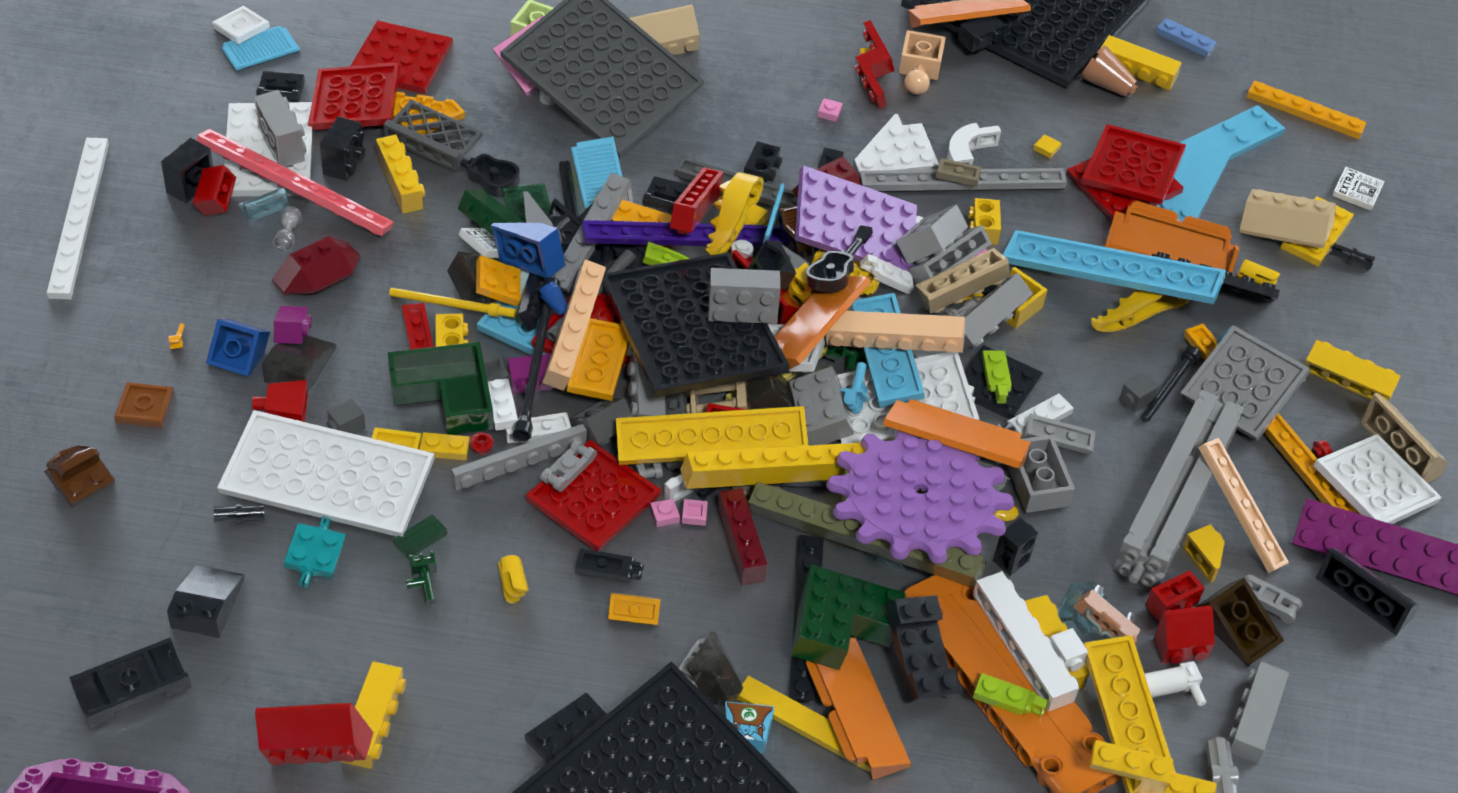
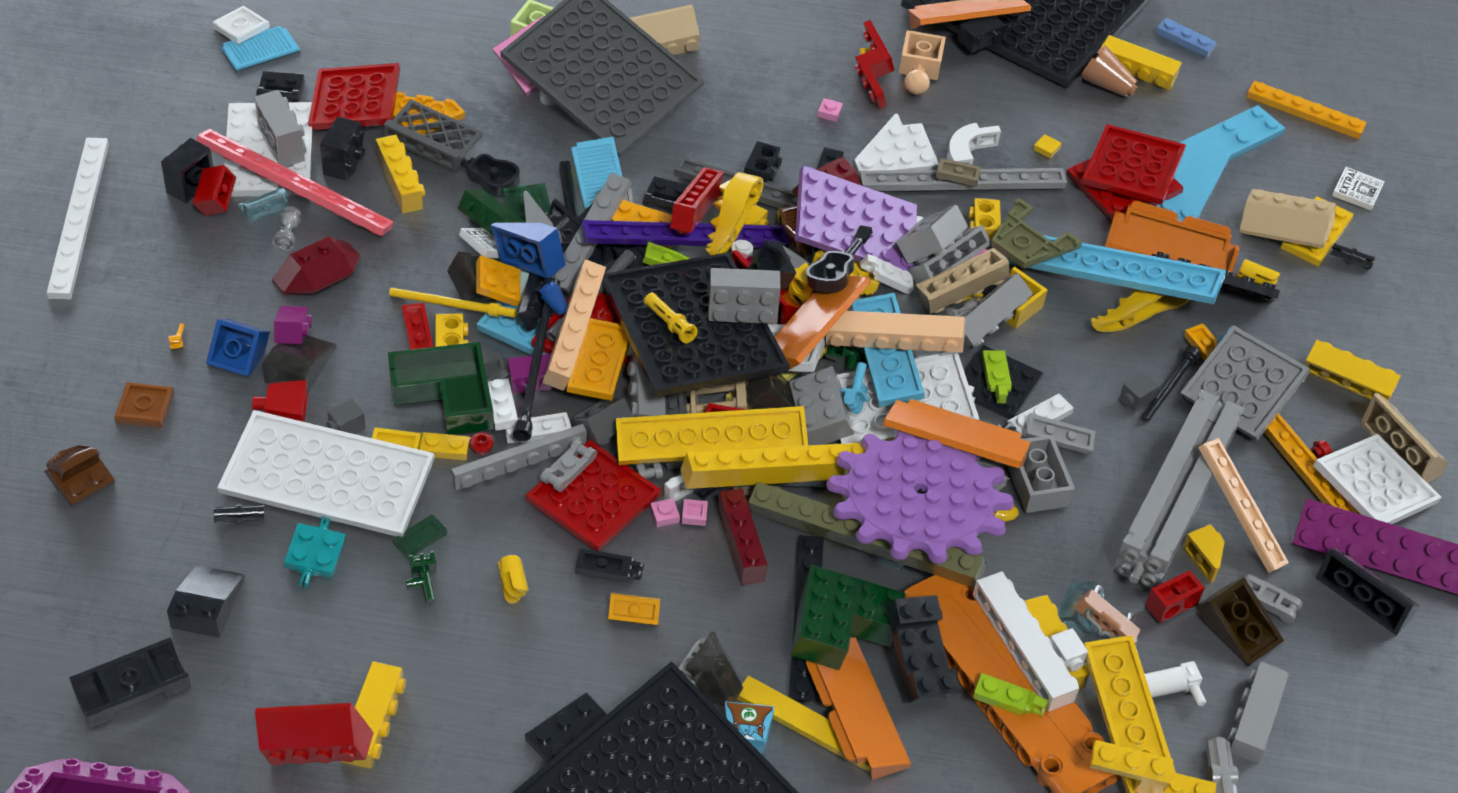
(415, 50): red plate -> none
(676, 322): none -> yellow pin
(774, 213): medium azure window -> none
(1015, 546): black brick -> none
(1025, 244): none -> olive wing
(1185, 635): red slope -> none

